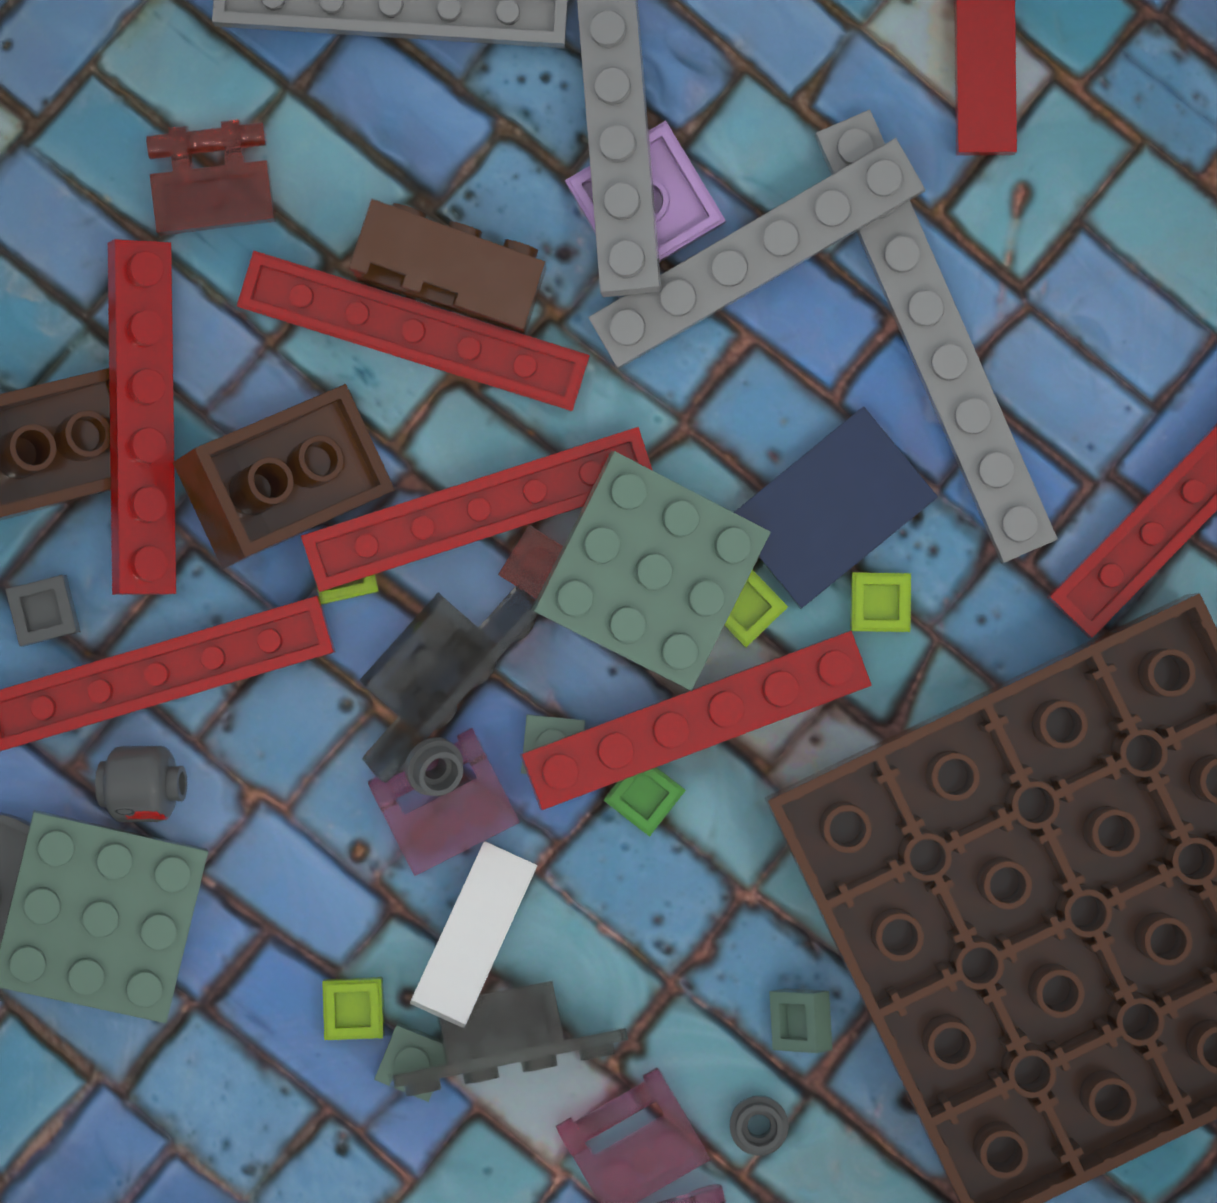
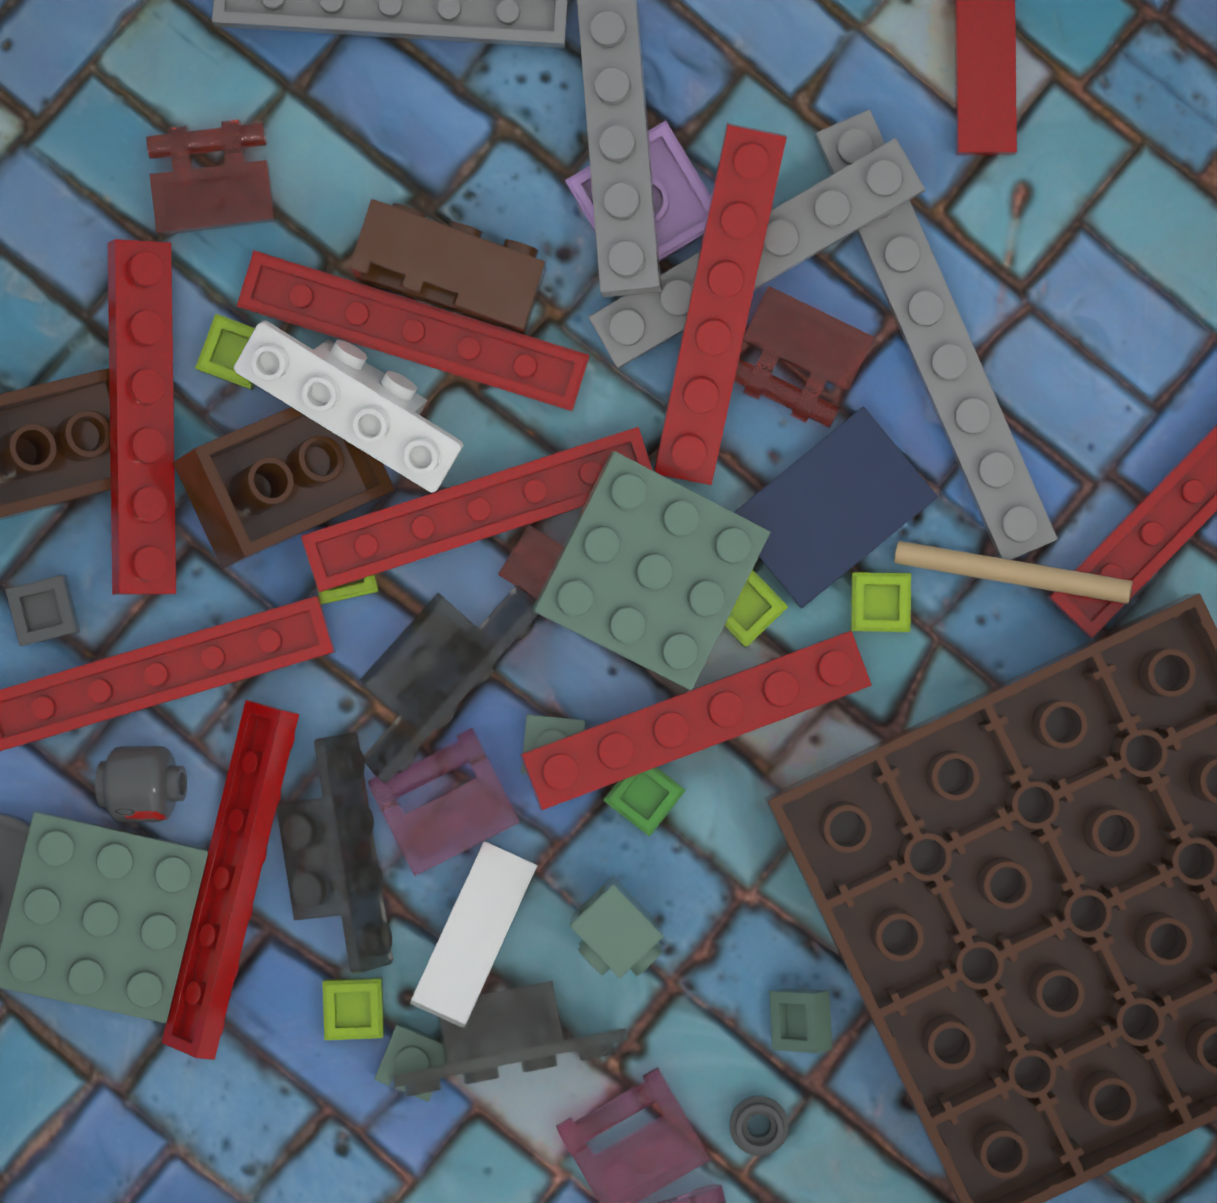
(223, 348): none -> lime tile
(230, 880): none -> red plate
(334, 854): none -> clear smoke bracket
(352, 401): none -> white bracket
(444, 776): dark grey plate -> none
(617, 931): none -> sand green brick
(719, 303): none -> red plate
(807, 340): none -> clear red plate
(1013, 572): none -> tan bar

